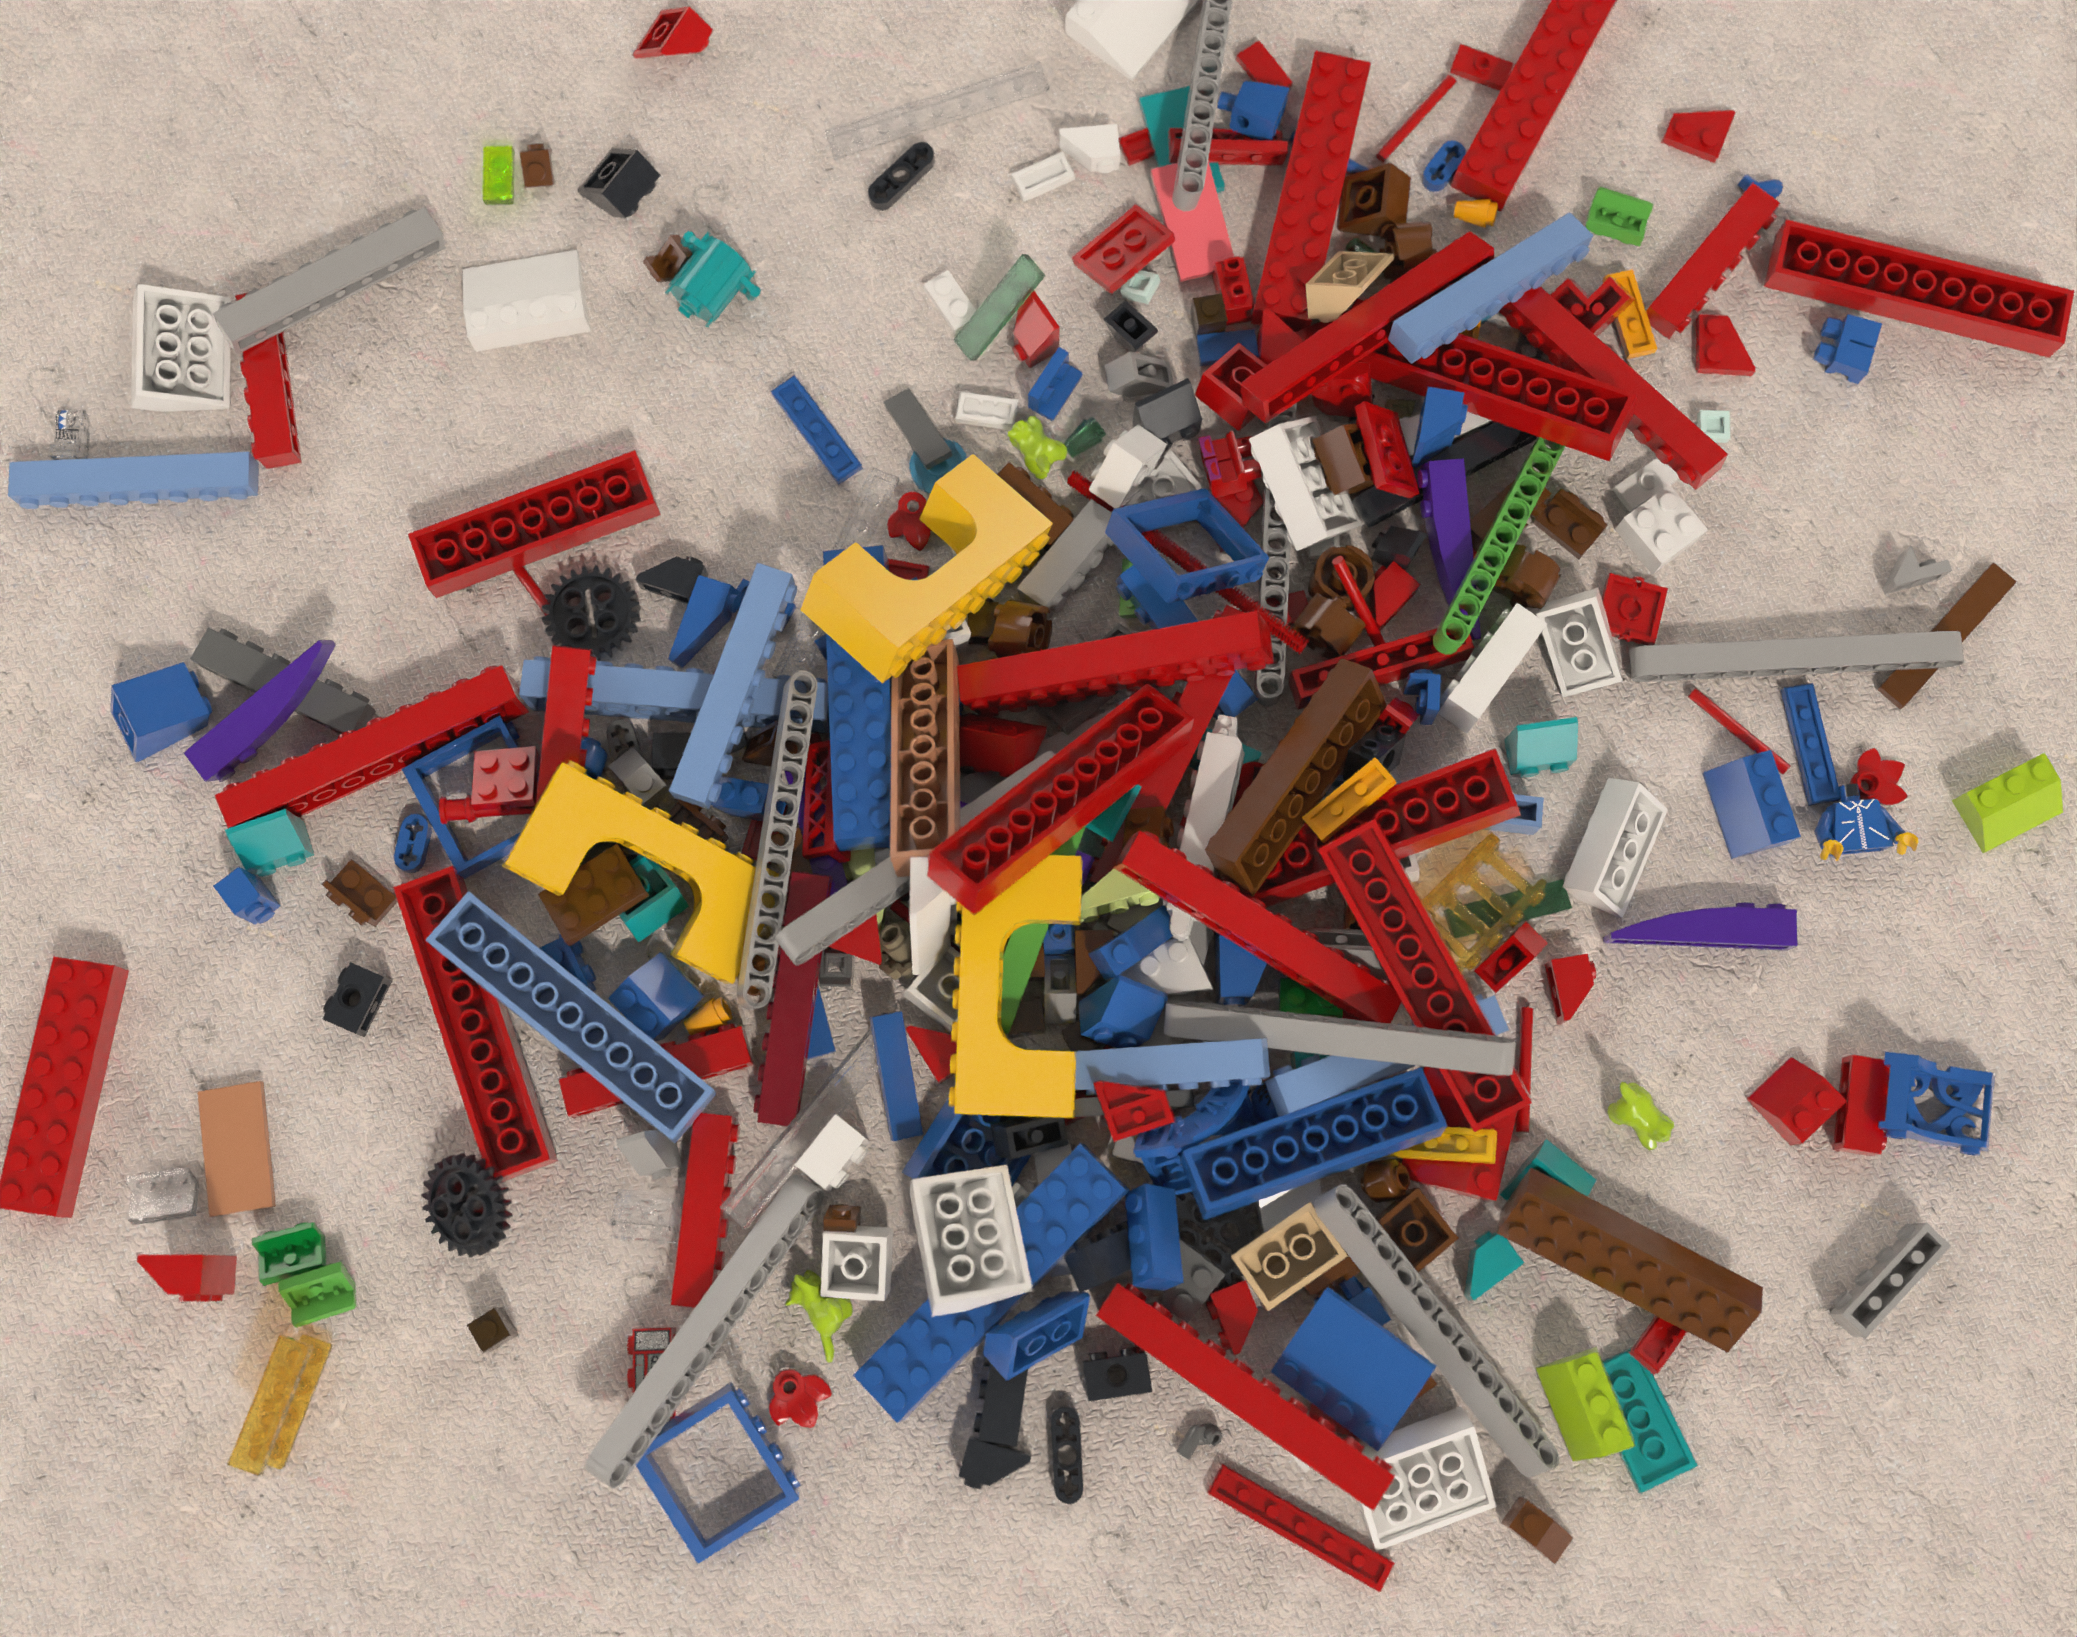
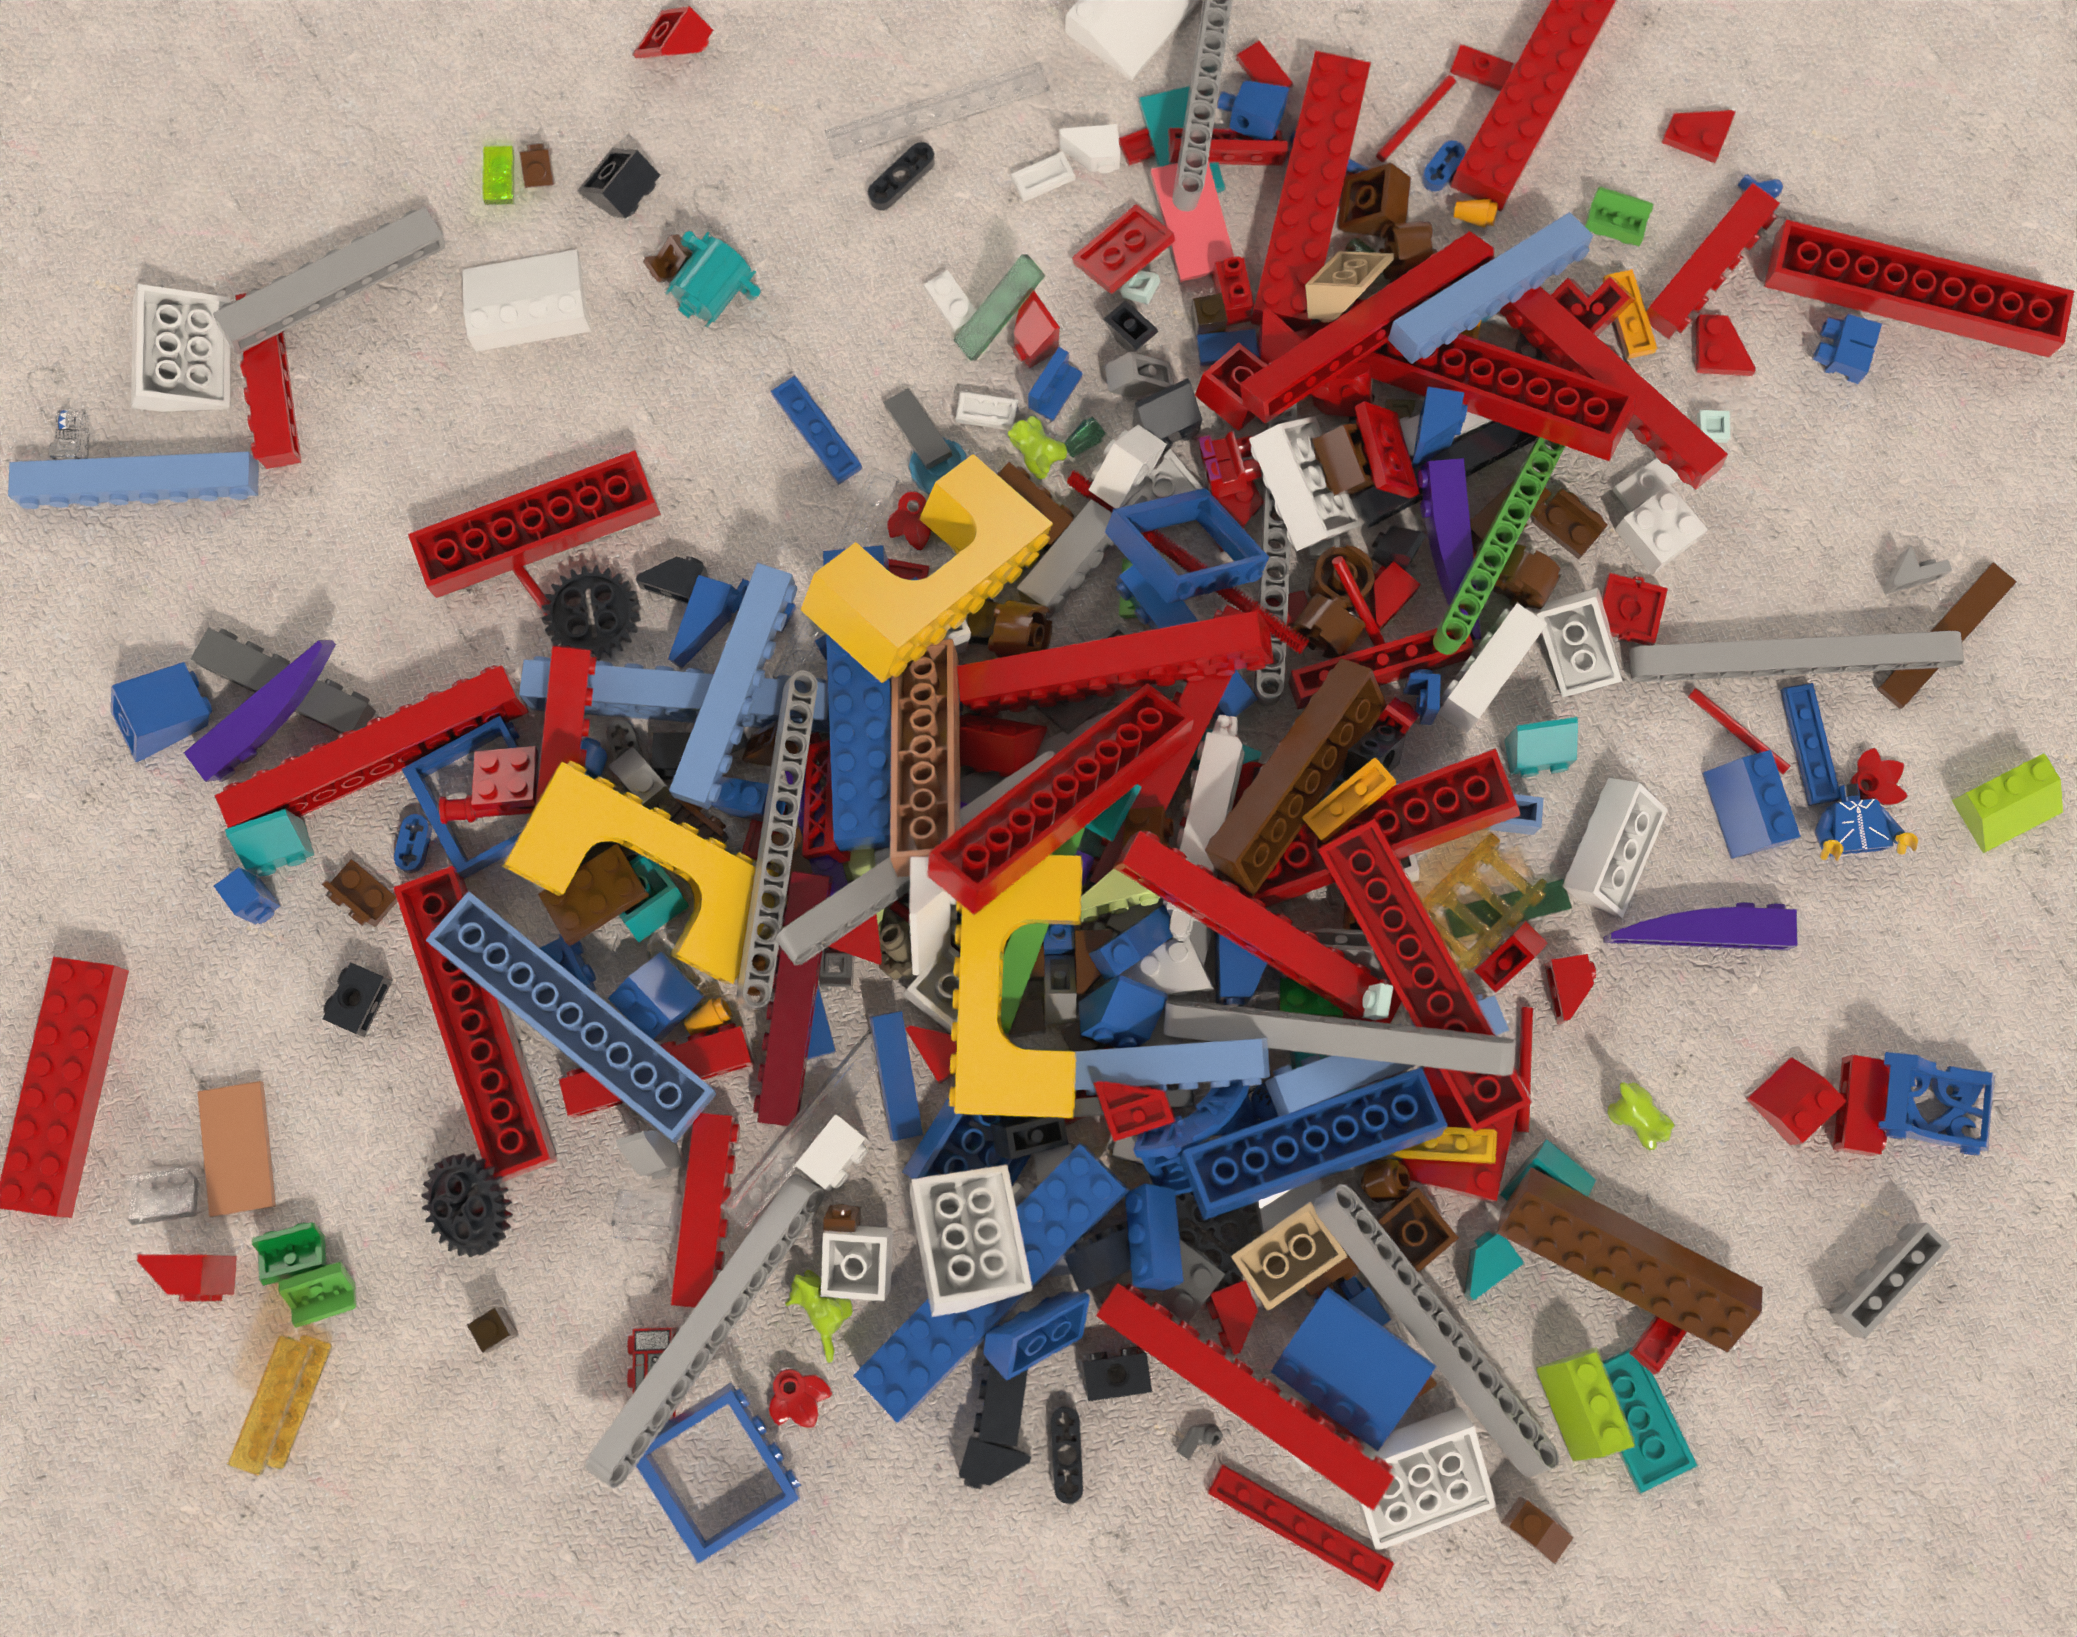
(1377, 1001): none -> light aqua plate

